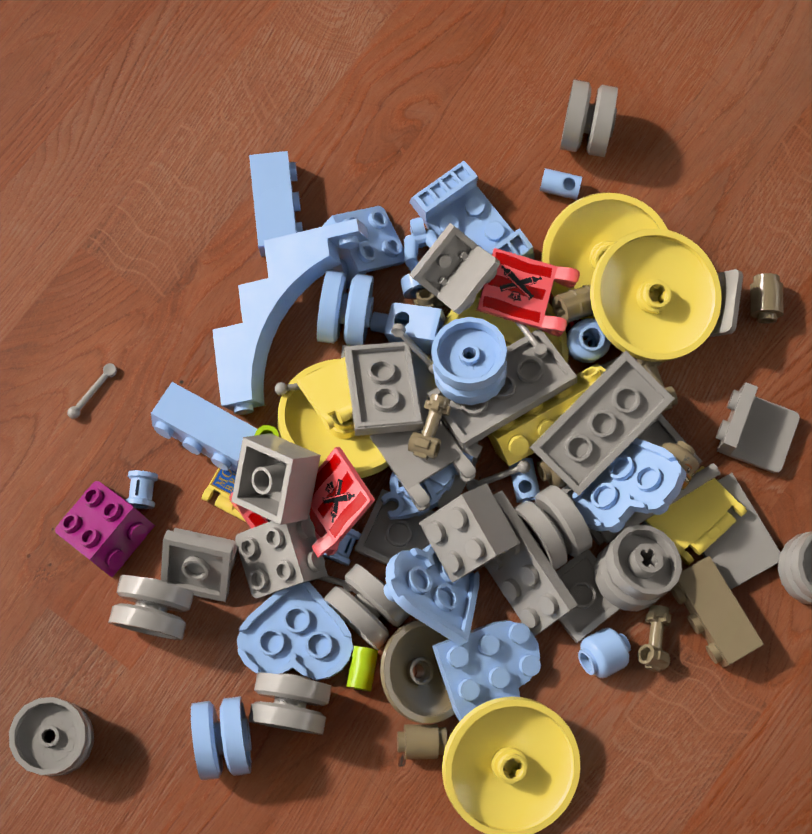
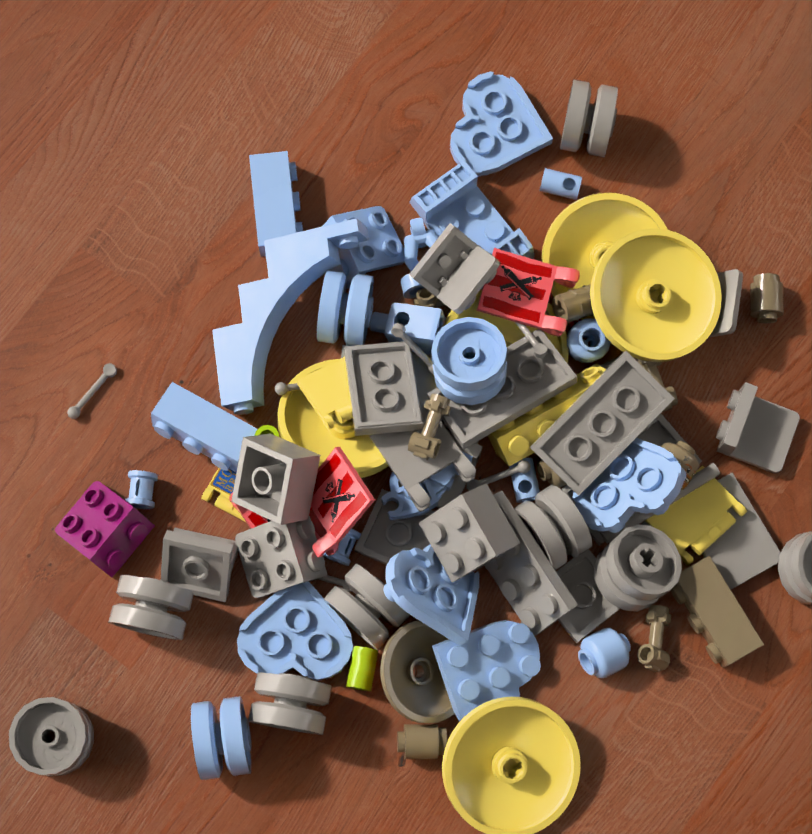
(497, 125): none -> light blue plate

